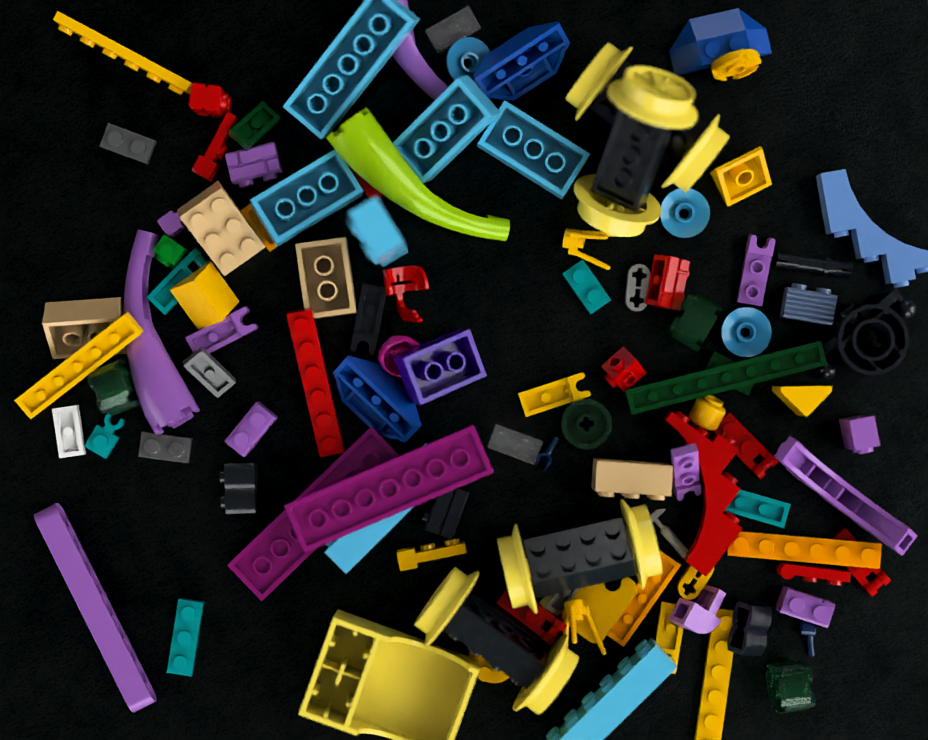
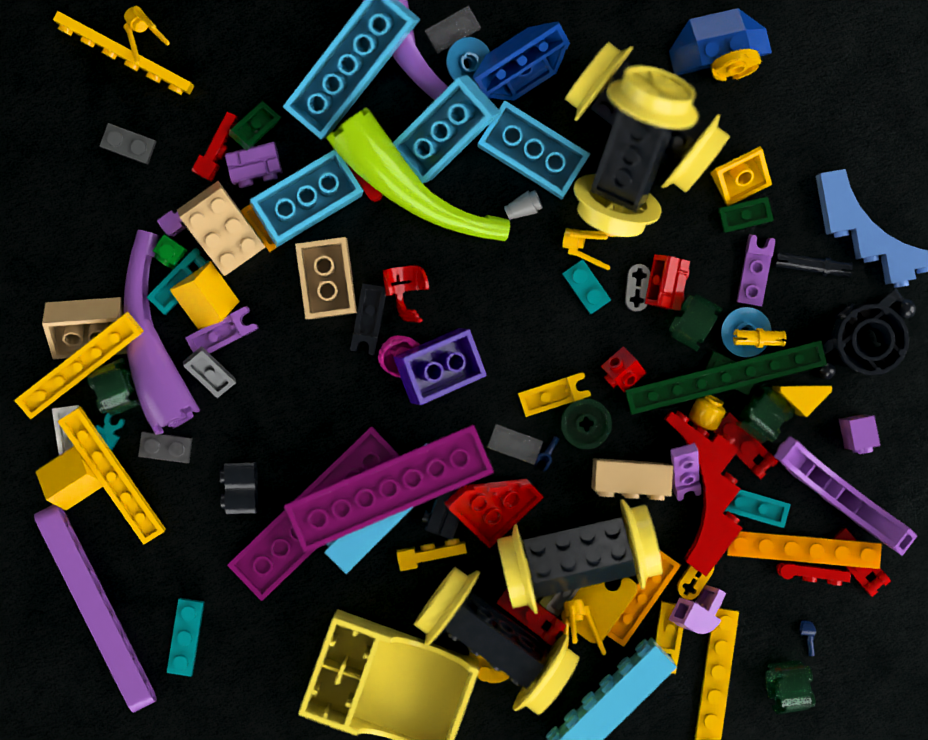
(67, 479): none -> yellow slope
(111, 475): none -> yellow plate
(139, 22): none -> yellow plant
(209, 100): red brick -> none
(251, 429): medium lavender brick -> none
(315, 382): red plate -> none
(376, 398): blue wedge -> none
(377, 233): medium azure brick -> none
(493, 507): none -> red plate
(524, 205): none -> light grey cone
(668, 533): light grey piece -> none
(697, 210): dark azure dish -> none
(745, 214): none -> dark green plate
(749, 628): black brick -> none
(759, 338): none -> yellow pin
(765, 415): none -> clear green brick
(805, 606): medium lavender brick -> none
(808, 305): sand blue brick -> none

